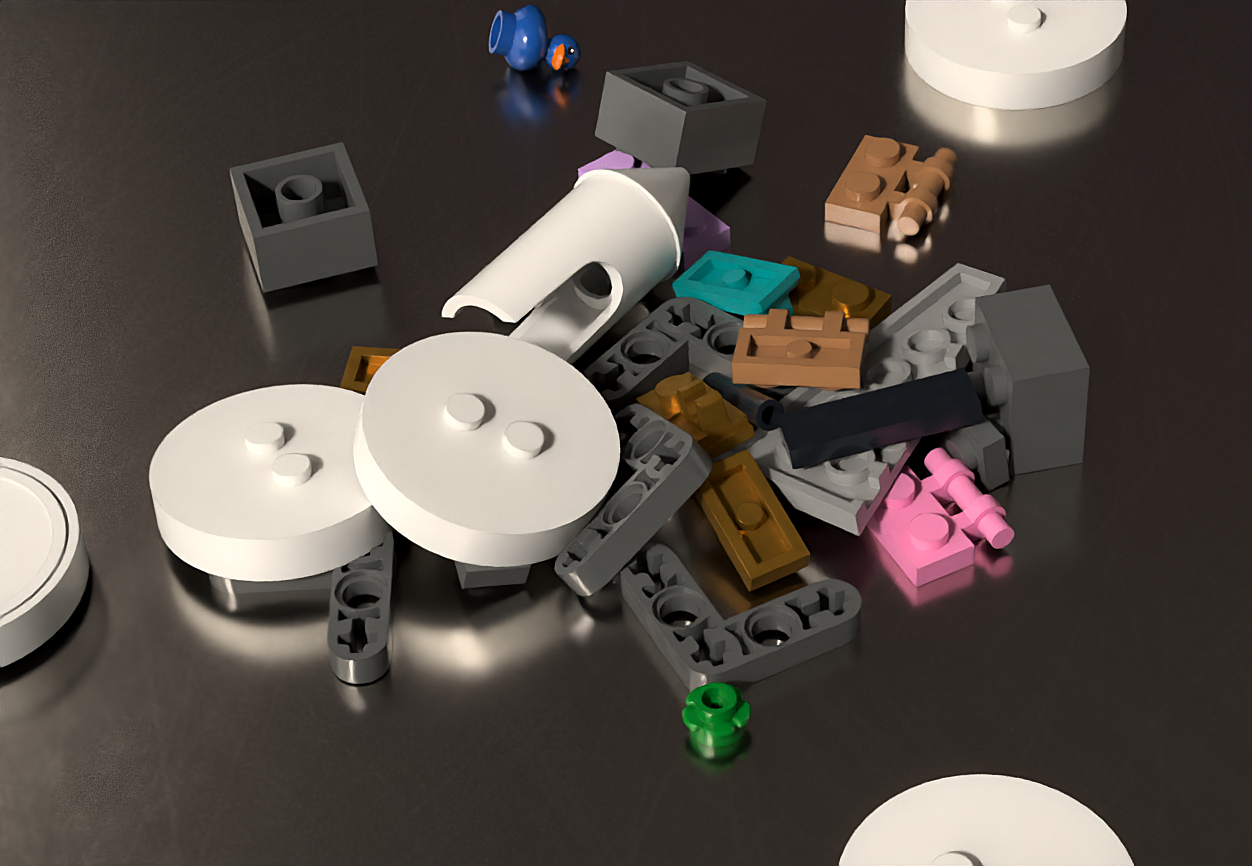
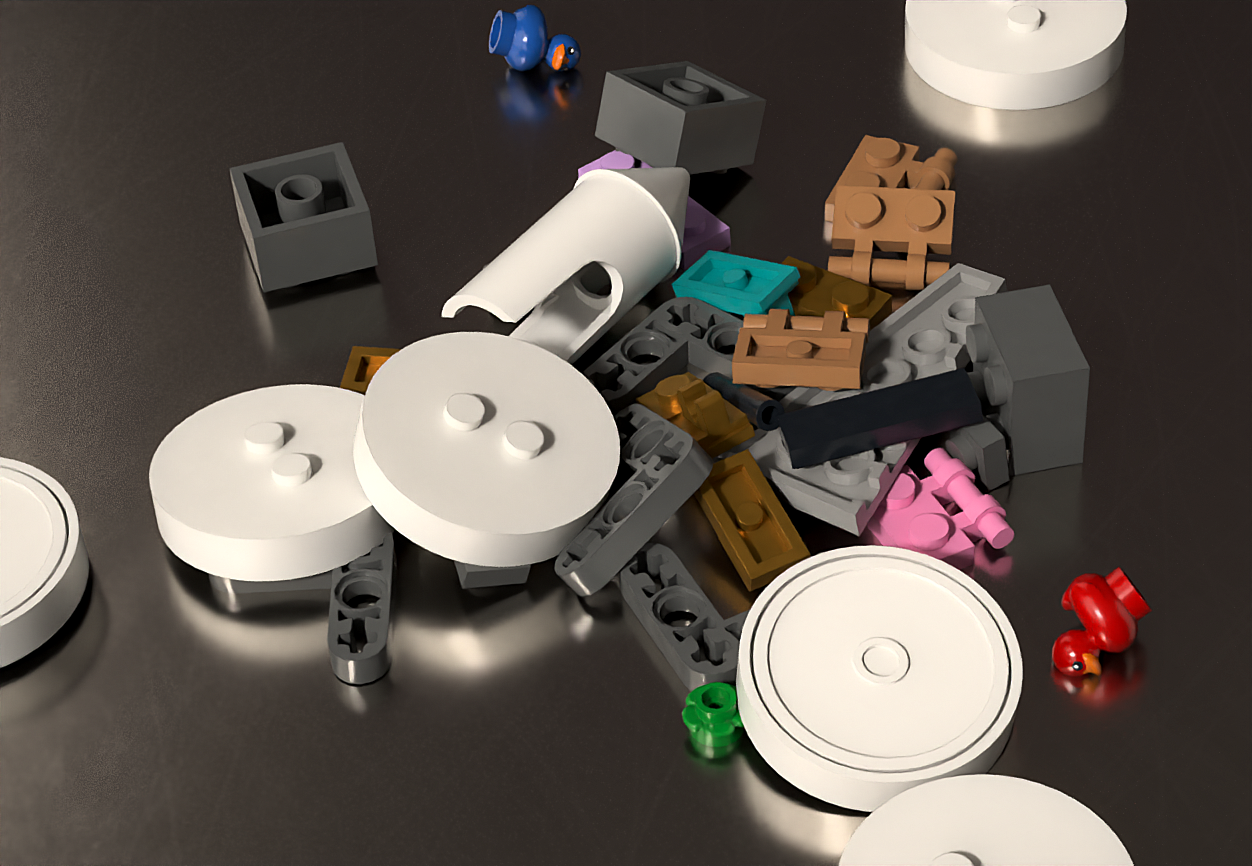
(876, 674): none -> white brick
(892, 221): none -> medium nougat plate
(1109, 612): none -> red animal

